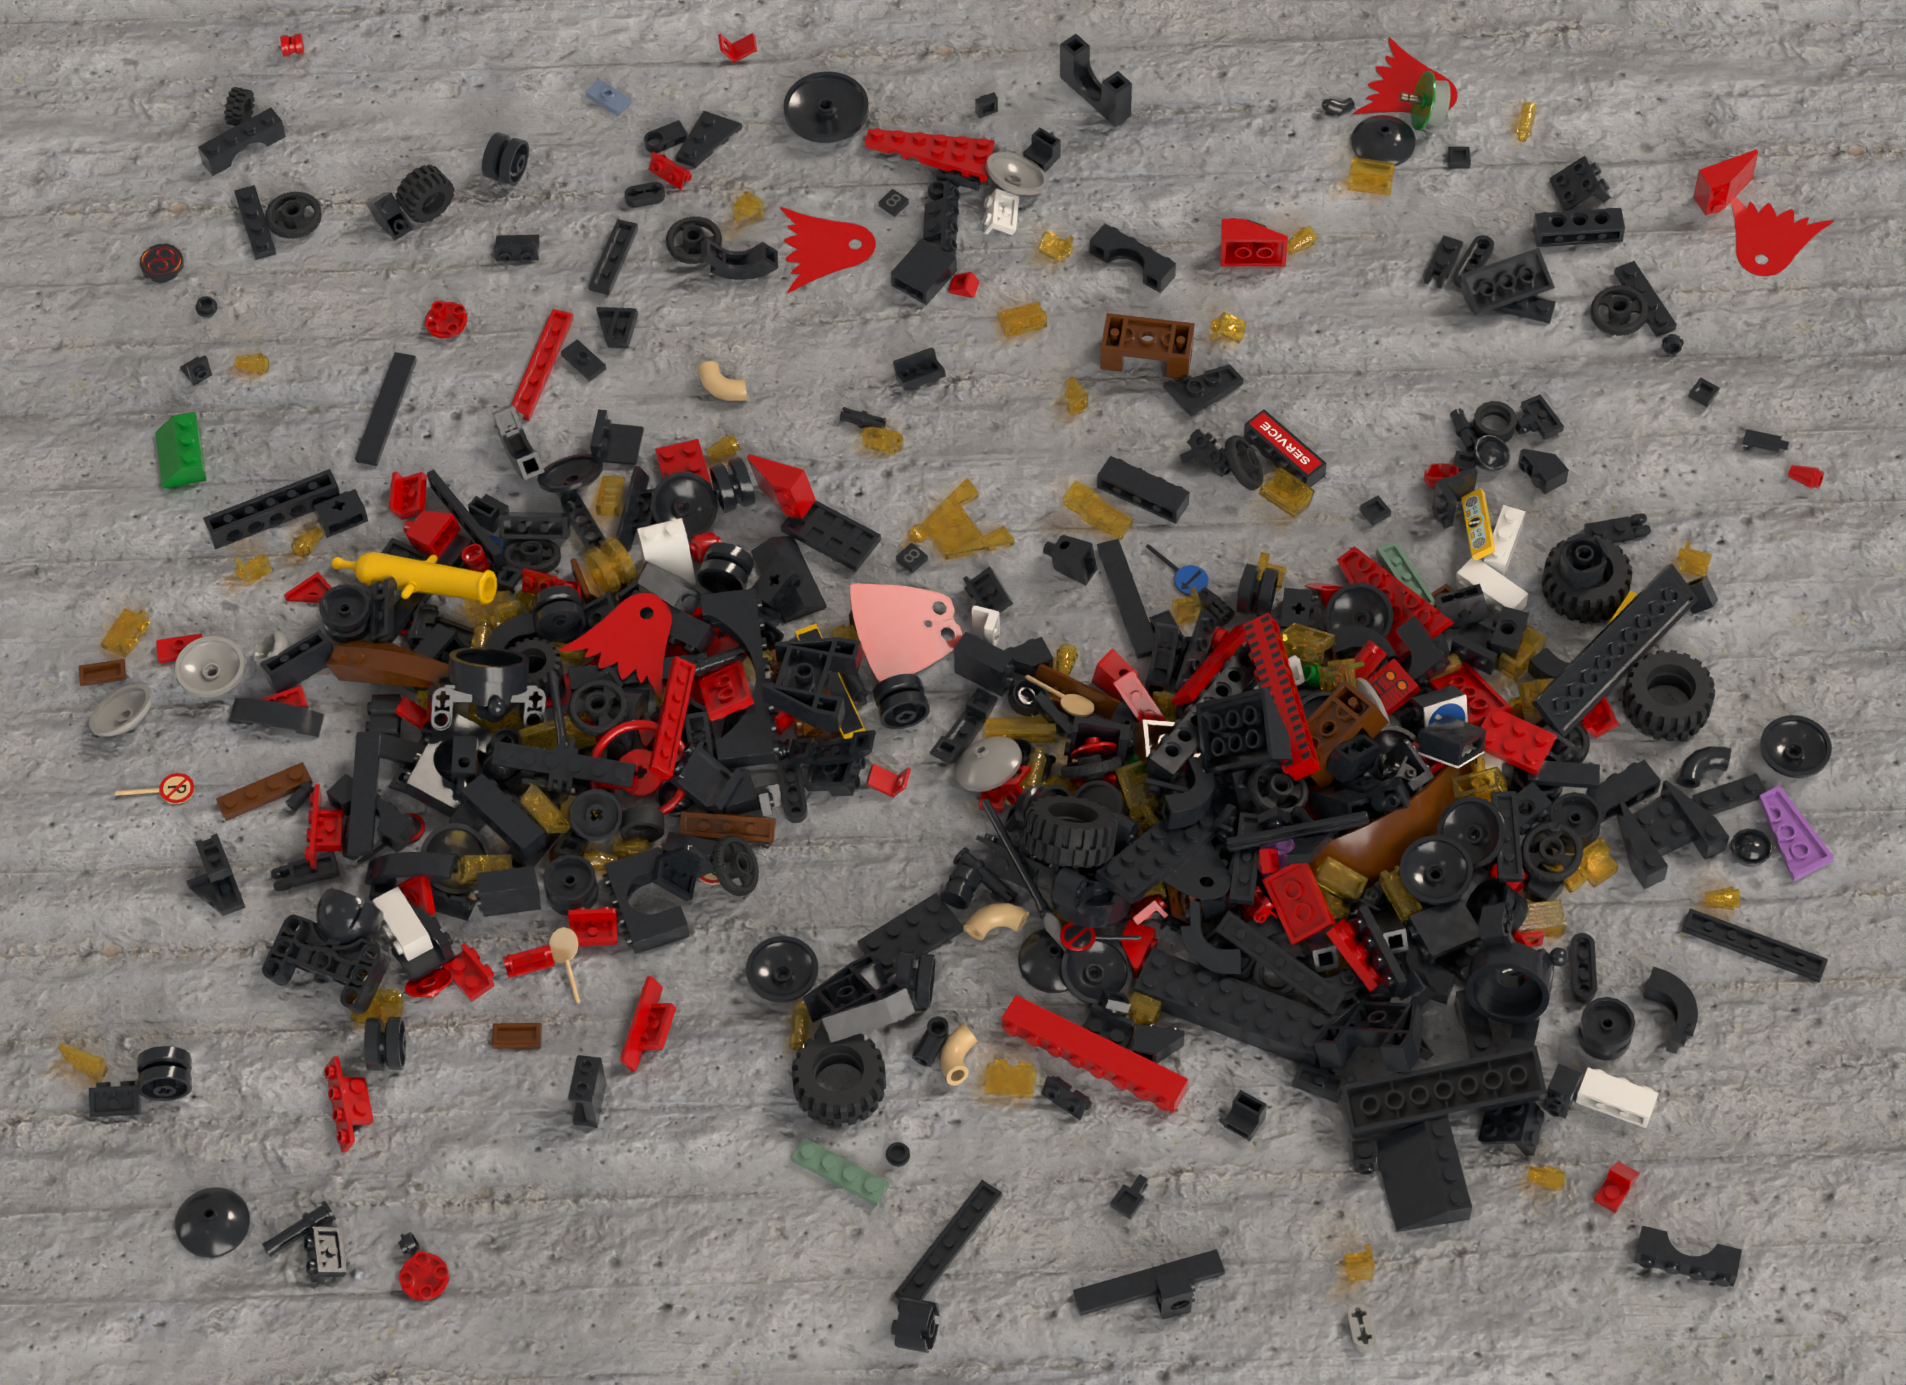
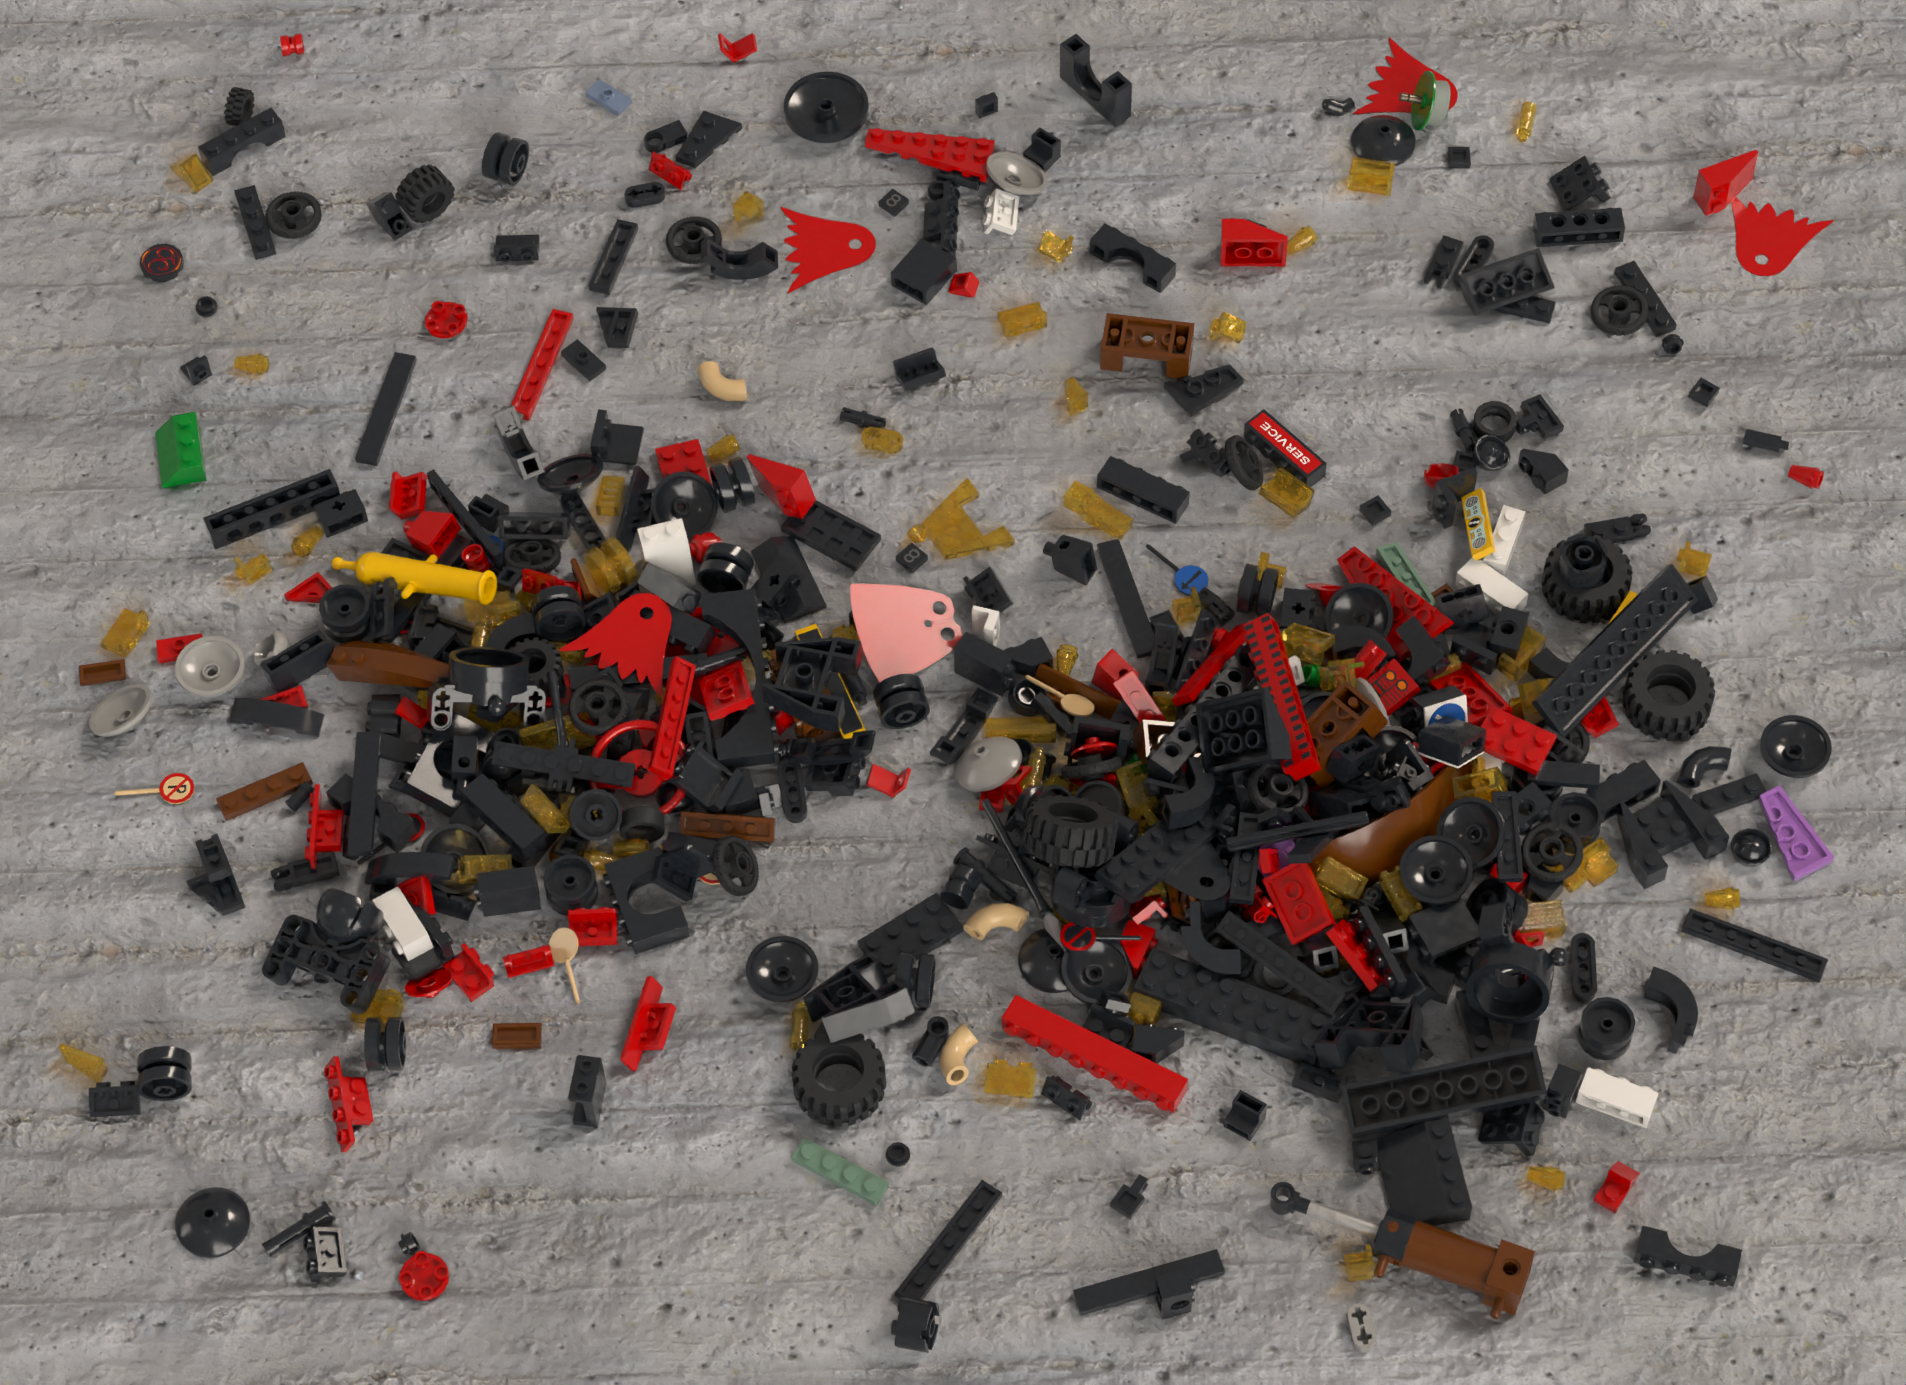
(192, 172): none -> clear yellow slope
(1445, 1255): none -> reddish brown piece

